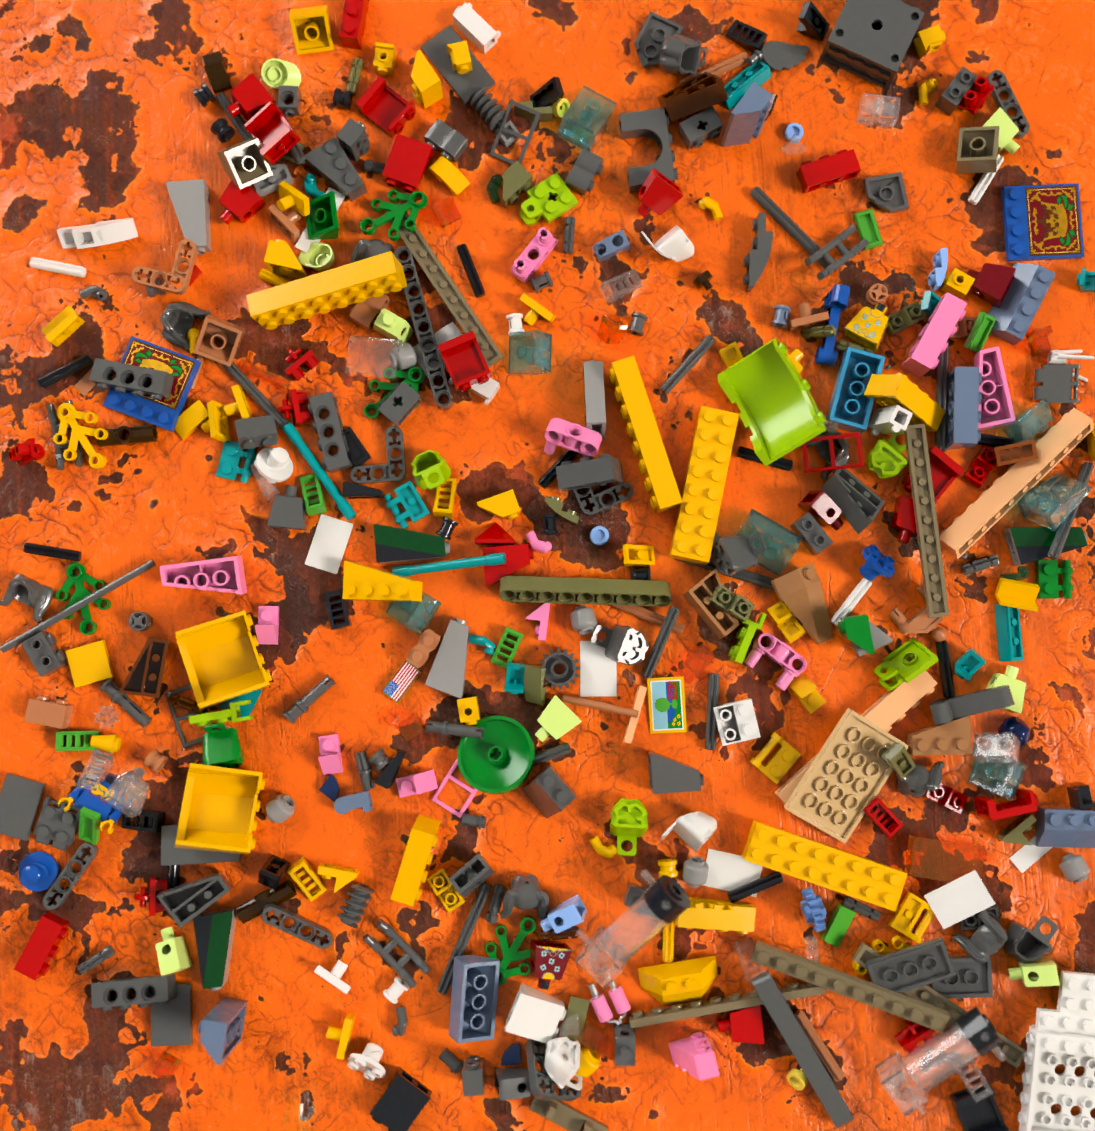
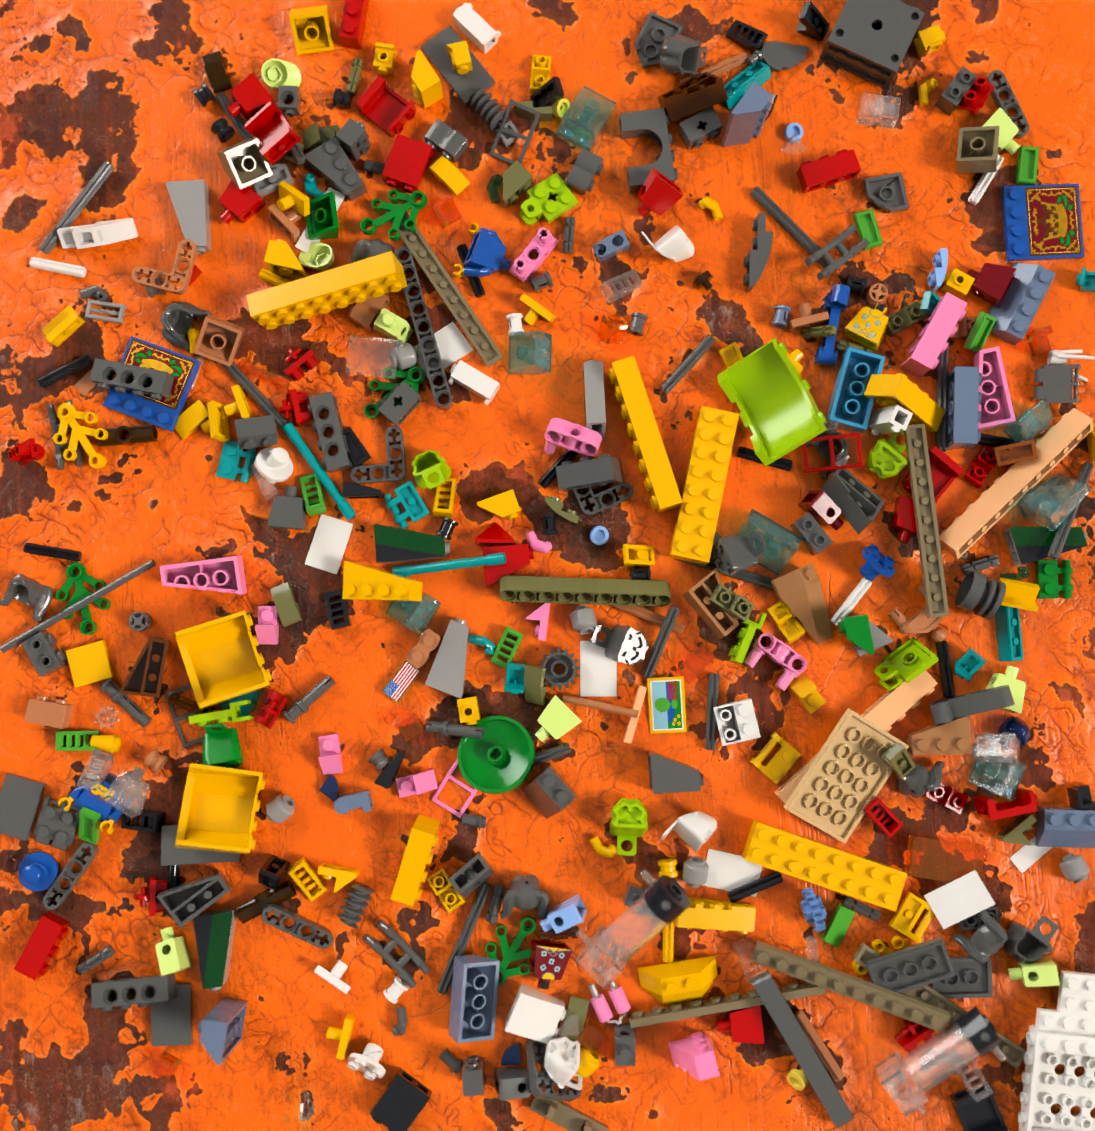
(77, 206): none -> dark grey axle
(120, 314): none -> light grey tile
(271, 708): none -> red hips
(285, 604): none -> olive slope
(316, 136): none -> olive slope
(364, 770): dark grey axle -> none
(464, 361): red panel -> none
(484, 254): none -> blue torso
(539, 72): none -> yellow slope
(855, 283): none -> black bush
(980, 594): none -> dark grey wheel
(1027, 165): none -> bright green tile

